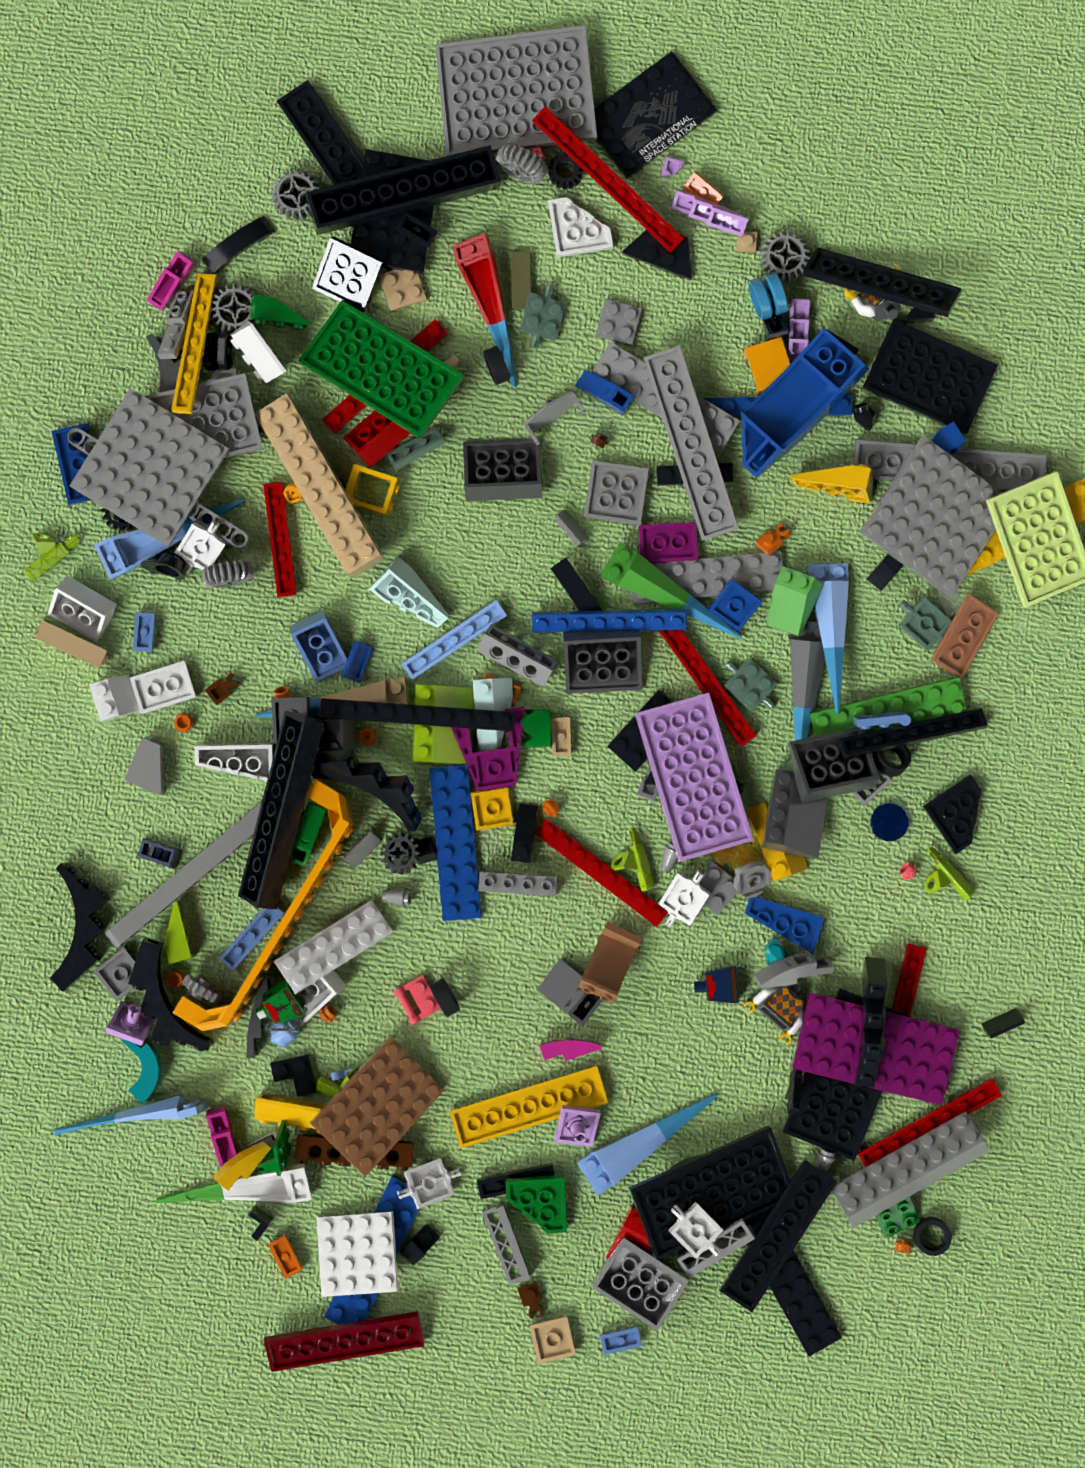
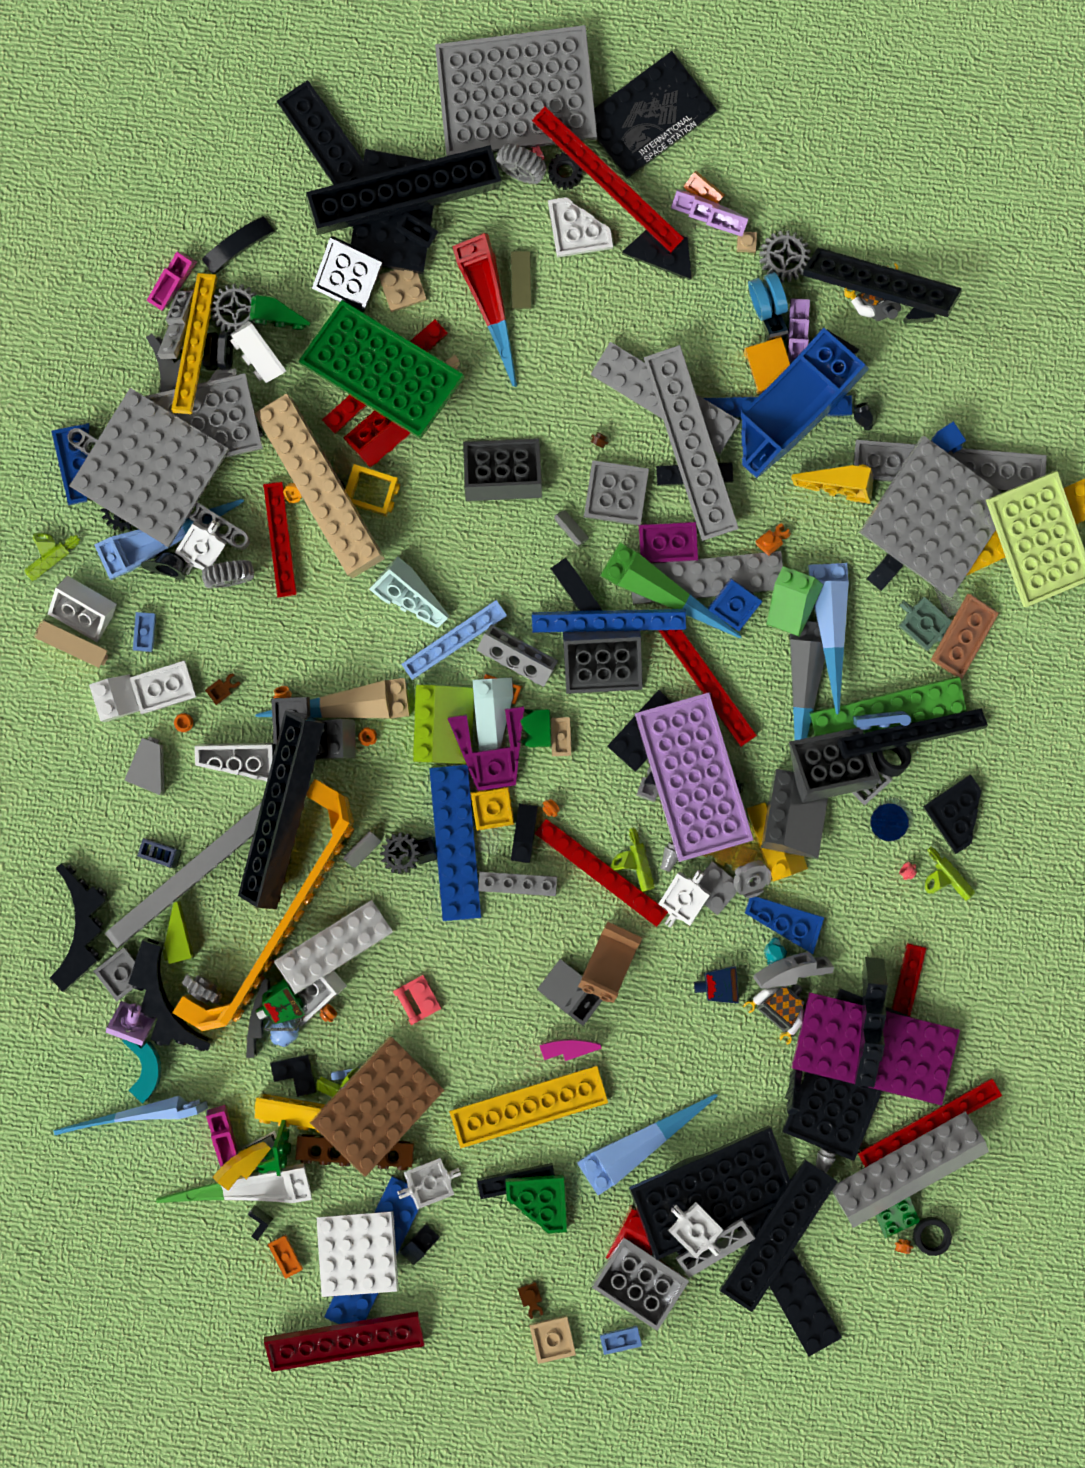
(174, 979): orange plate -> none
(250, 937): medium blue plate -> none
(289, 195): light grey gear -> none
(307, 833): green slope -> none
(319, 645): medium blue slope -> none
(357, 661): blue tile -> none
(370, 777): black arch -> none
(397, 896): light grey cone -> none
(415, 448): sand green plate -> none
(416, 714): black plate -> none
(445, 997): black tyre -> none
(496, 365): black tyre -> none
(513, 1244): light grey fence -> none
(542, 316): sand green plate -> none
(551, 412): light grey piece -> none
(575, 1131): lavender plate -> none
(605, 392): blue slope -> none
(618, 322): light grey plate -> none
(671, 166): lavender tile -> none
(750, 685): sand green plate -> none
(929, 376): black plate -> none
(1003, 1023): black slope -> none

